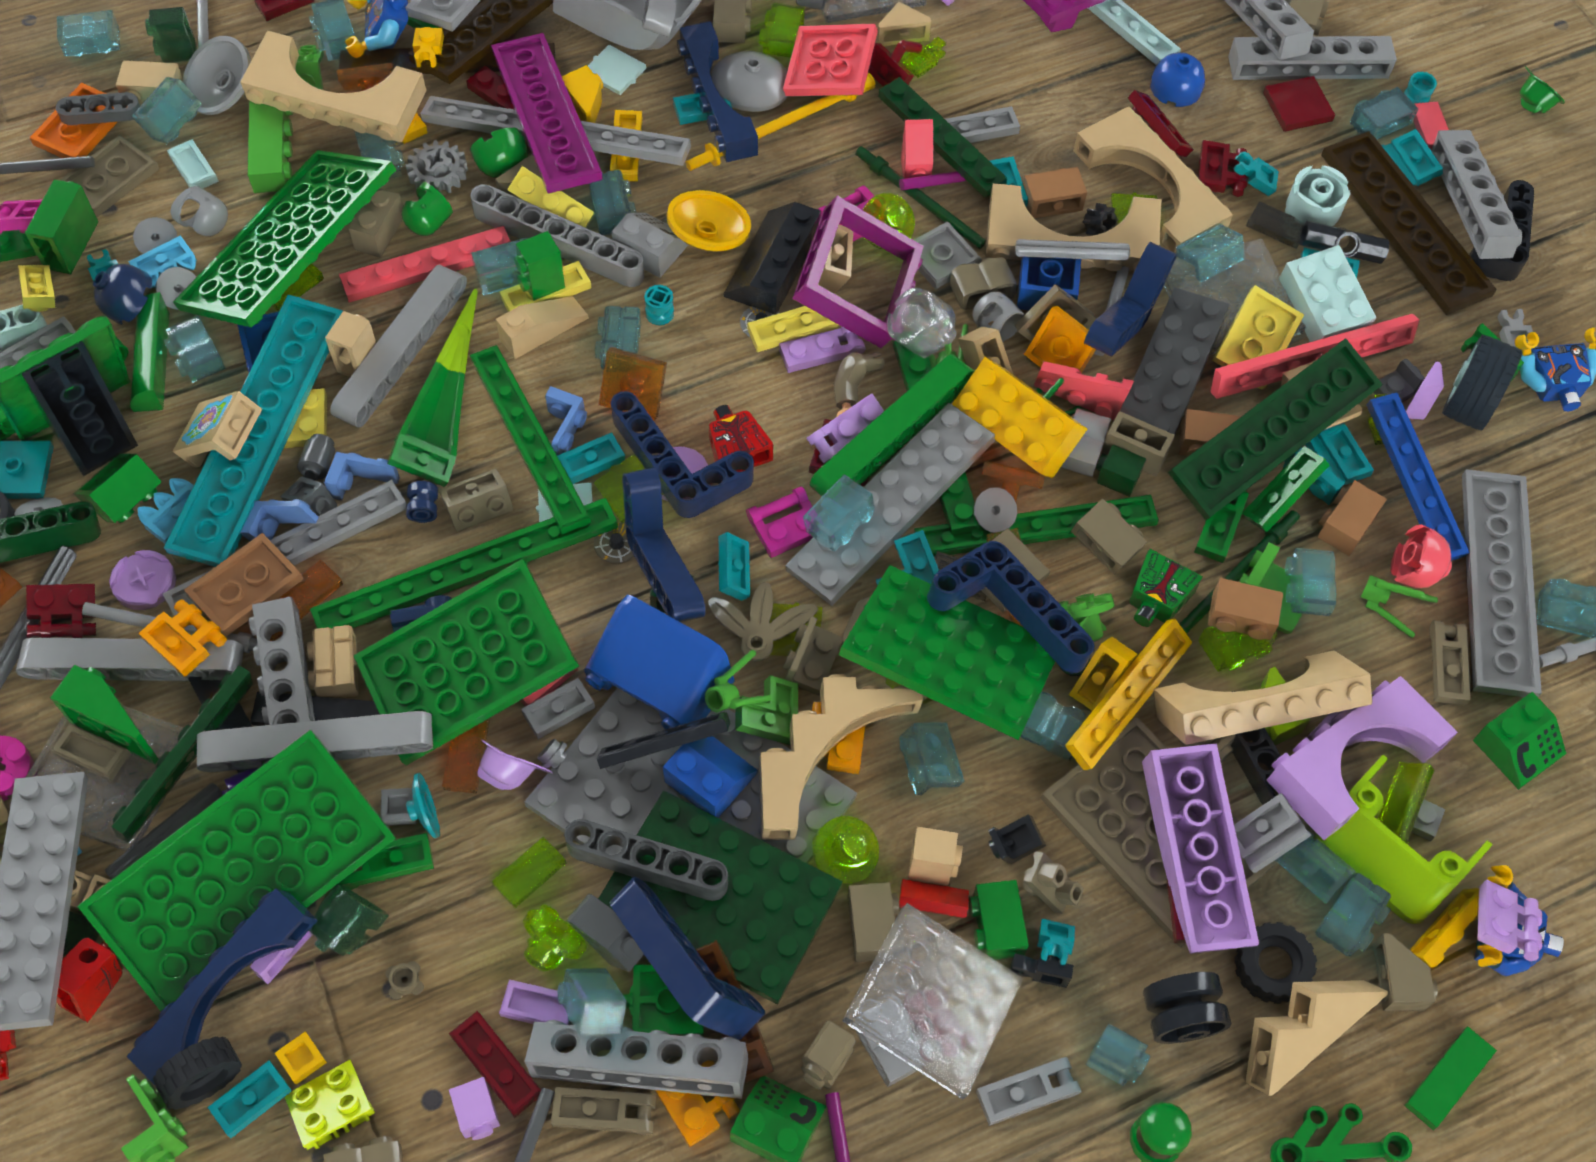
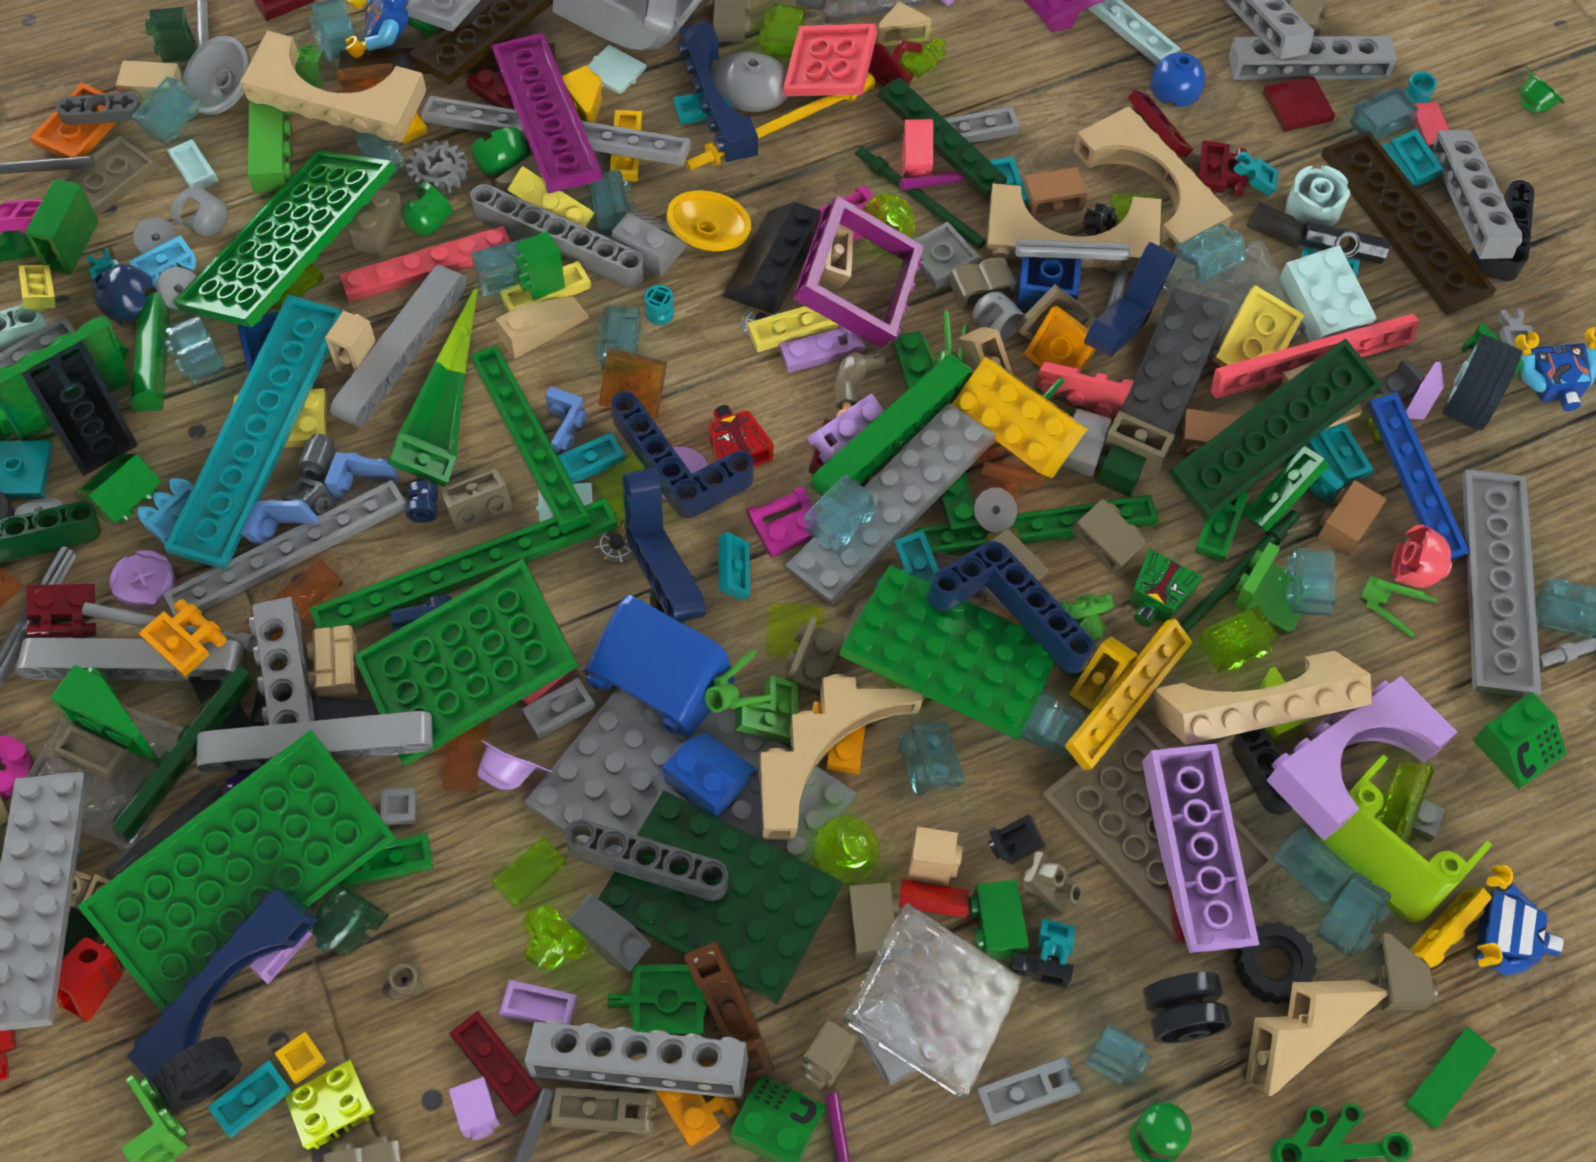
(88, 33): clear light blue brick -> none
(219, 426): tan panel -> none
(245, 578): medium nougat plate -> none
(423, 806): teal dish -> none
(427, 44): yellow plate -> none
(552, 754): light grey plate -> none
(592, 1001): clear light blue brick -> none
(663, 740): black tile -> none
(680, 965): dark blue beam -> none
(759, 626): dark tan plant -> none
(922, 322): clear brick -> none
(1245, 609): medium nougat brick -> none
(1269, 833): light grey plate -> none
(1450, 663): dark tan plate -> none
(1499, 918): lavender plate -> none

